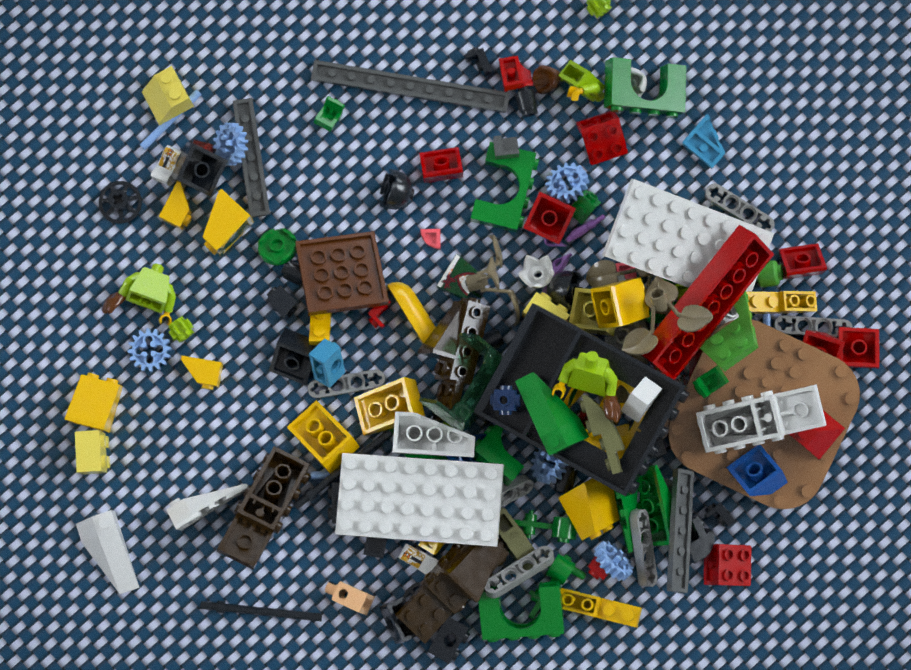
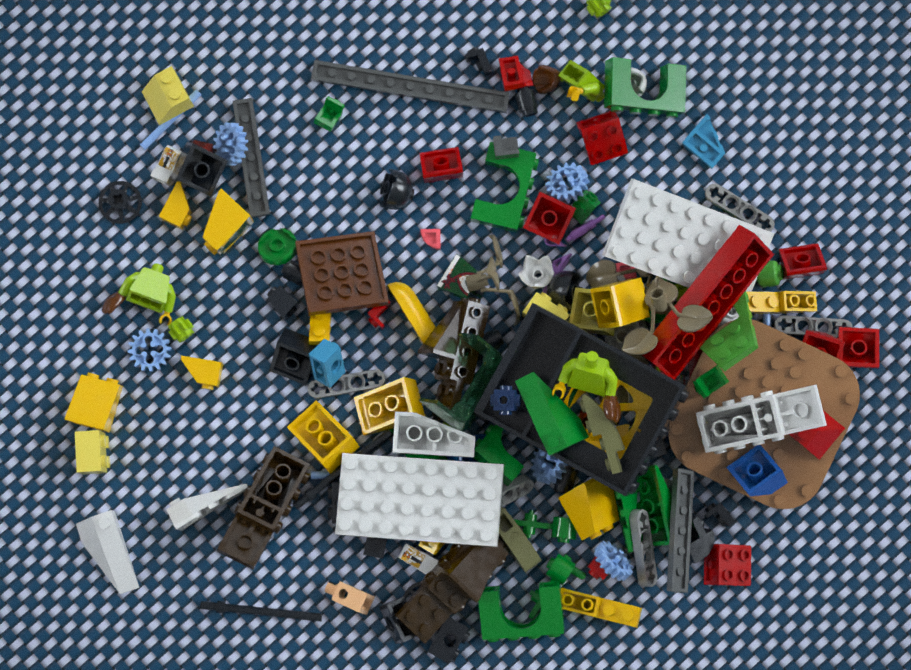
(521, 574): light grey beam -> none
(641, 399): white slope -> none

